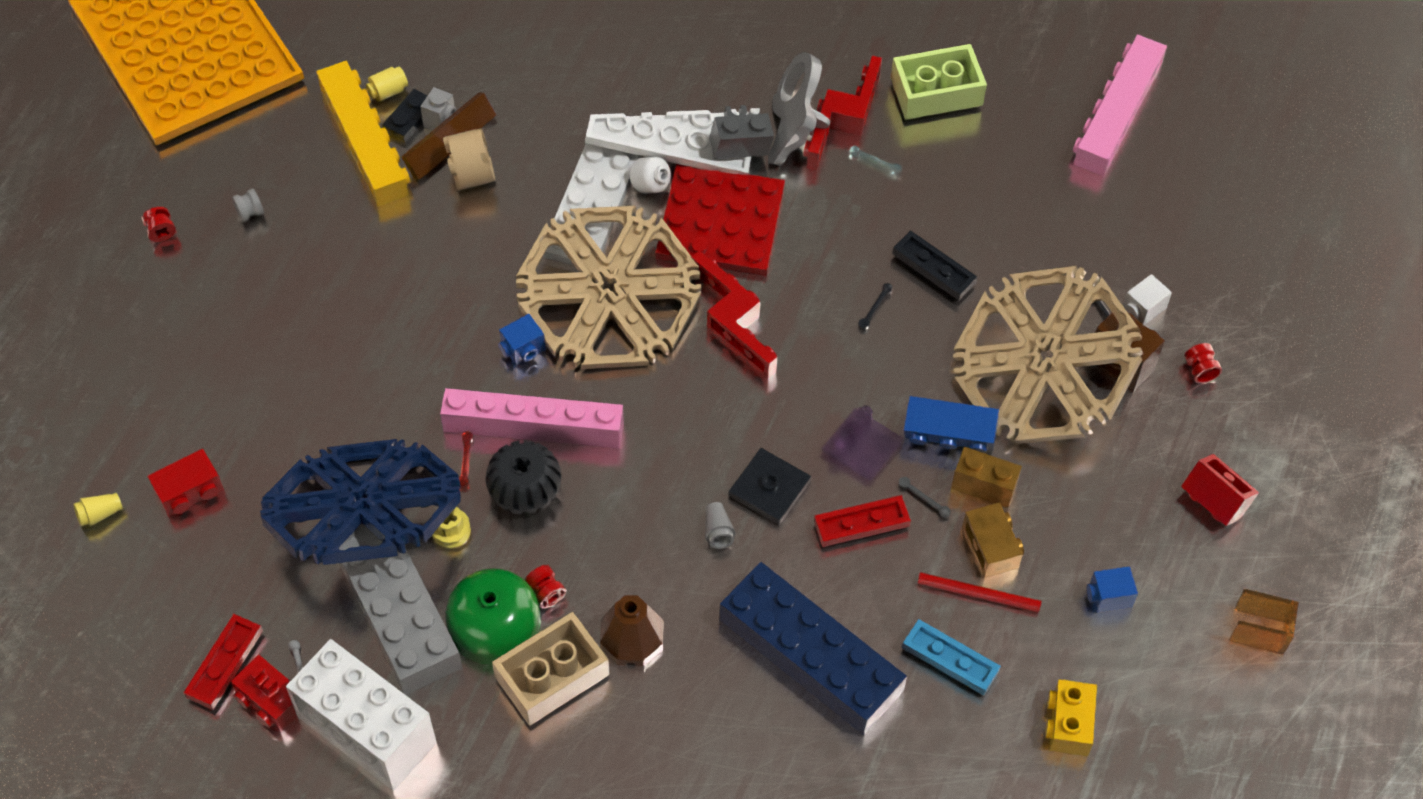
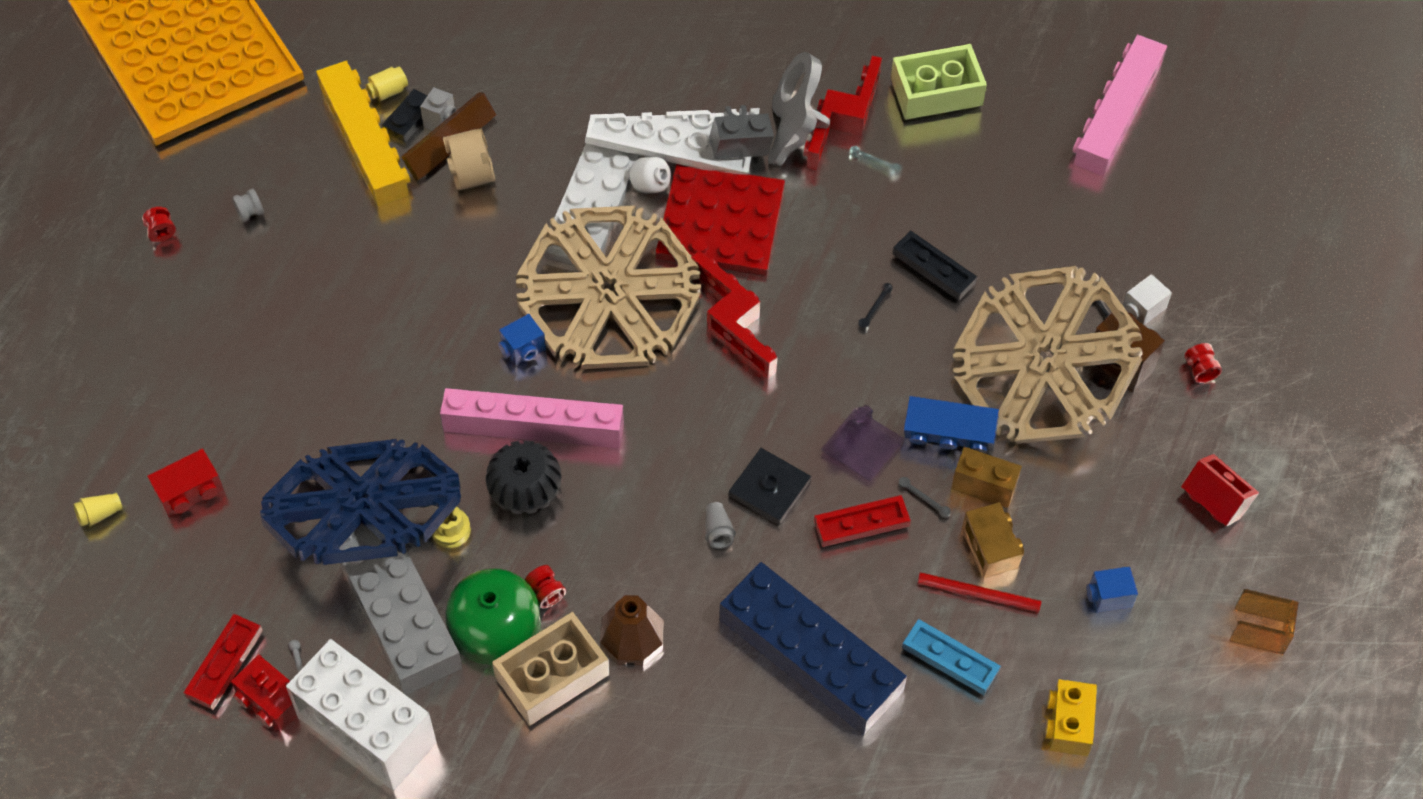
(467, 439): clear red hinge -> none

